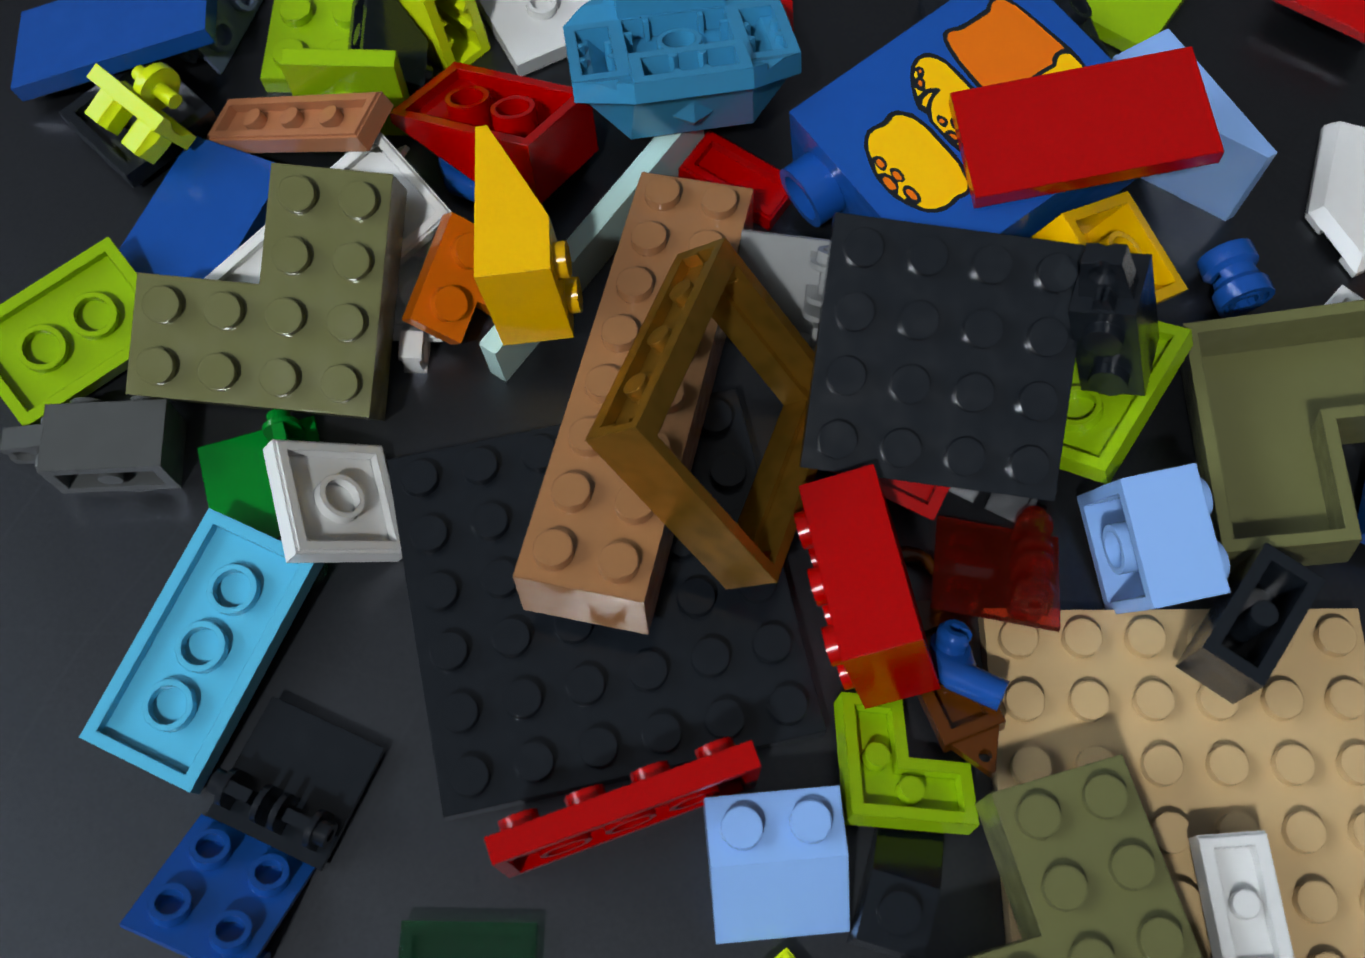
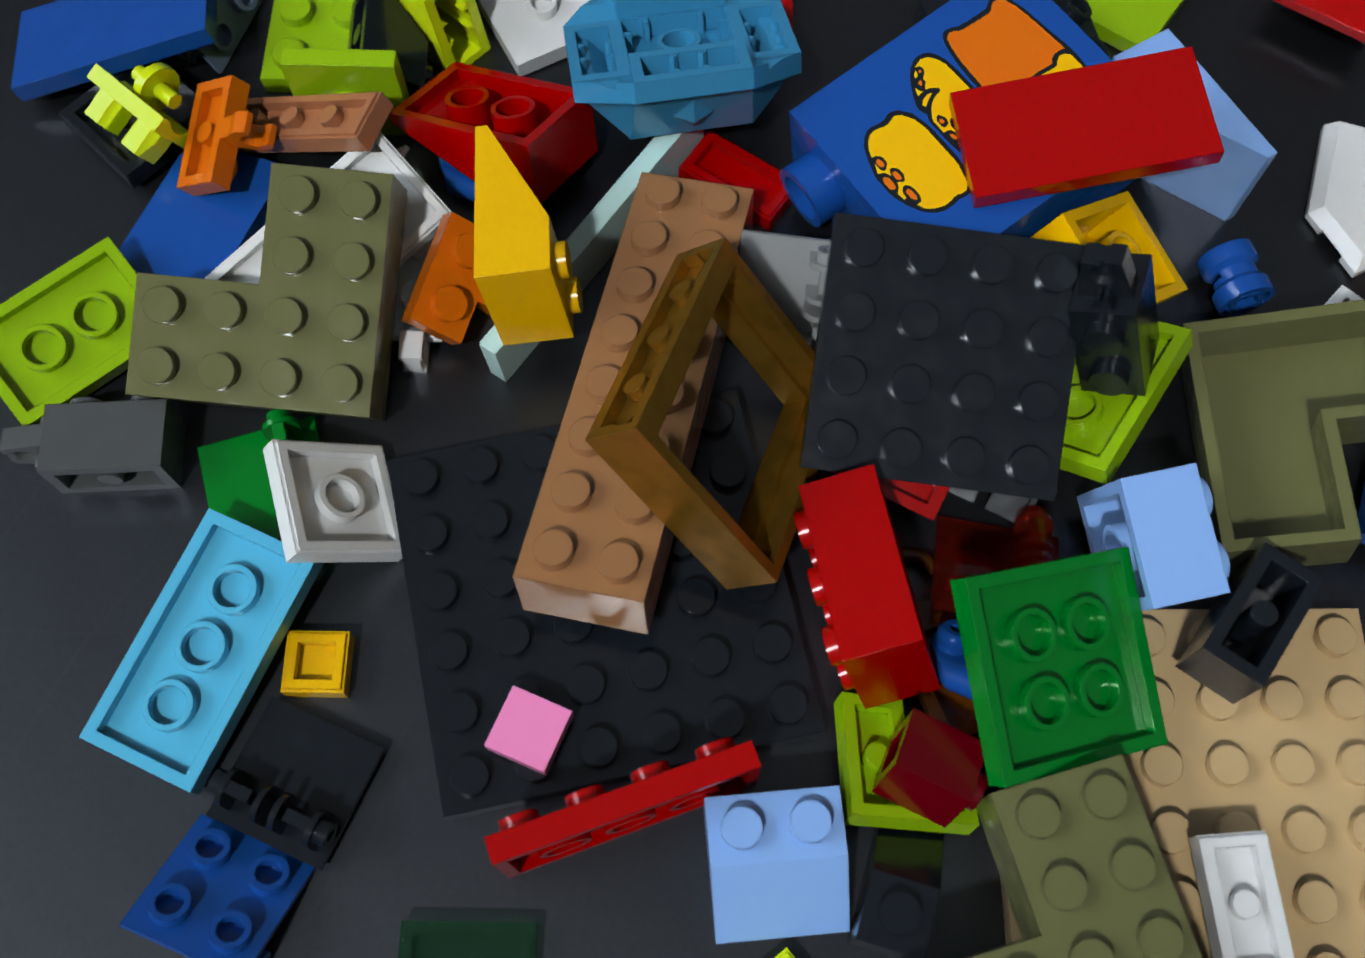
(215, 132): none -> orange plate
(317, 664): none -> yellow tile
(529, 730): none -> bright pink tile
(932, 769): none -> dark red brick
(1058, 665): none -> green plate

